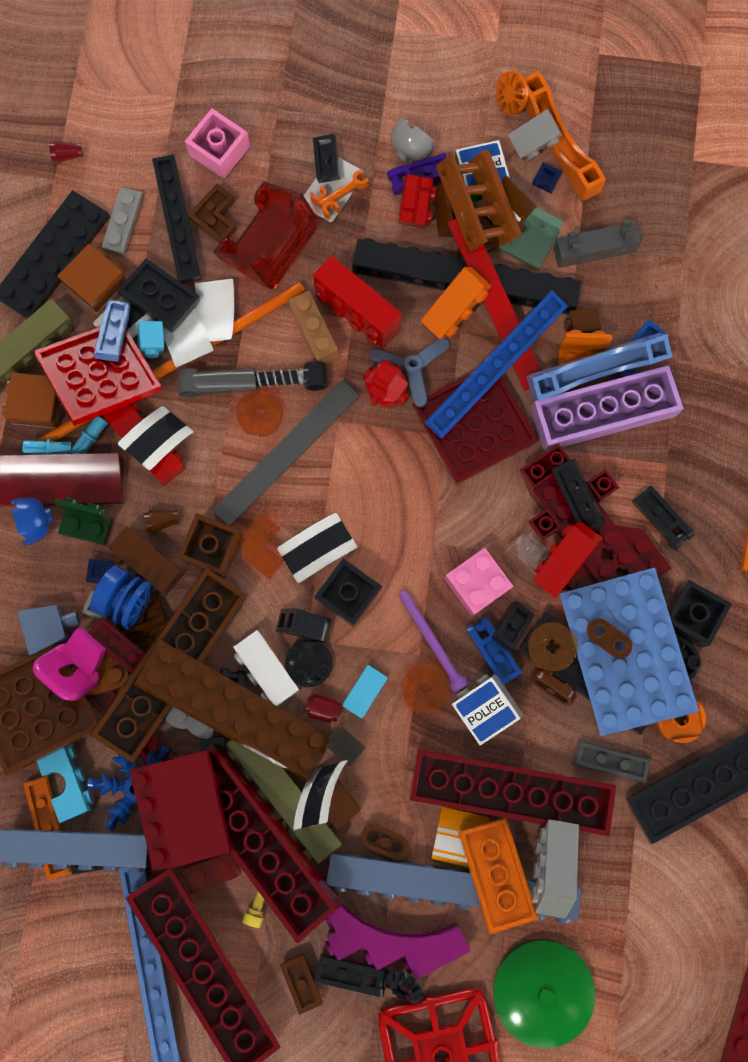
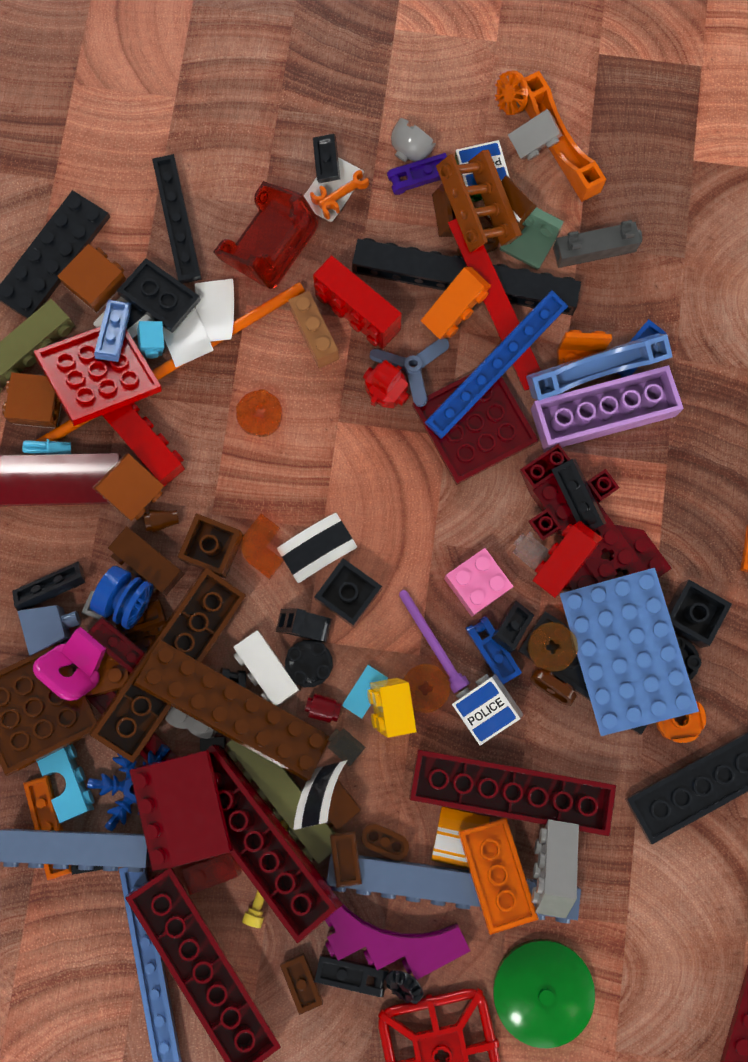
(31, 519): blue cylinder -> none
(48, 586): none -> black plate
(64, 151): dark red cone -> none
(84, 522): dark green bracket -> none
(89, 436): medium azure axle -> none
(97, 569): clear blue plate -> none
(122, 221): light grey plate -> none
(129, 487): none -> dark orange piece
(154, 437): sticker -> none
(195, 382): piece -> none
(209, 212): reddish brown plate -> none
(217, 143): bright pink brick -> none
(285, 453): dark grey tile -> none
(345, 859): none -> reddish brown tile
(392, 707): none -> yellow brick
(416, 201): red brick -> none
(547, 178): clear blue plate -> none
(584, 320): reddish brown brick -> none
(609, 638): reddish brown plate -> none
(612, 761): dark grey tile -> none
(663, 517): black plate -> none

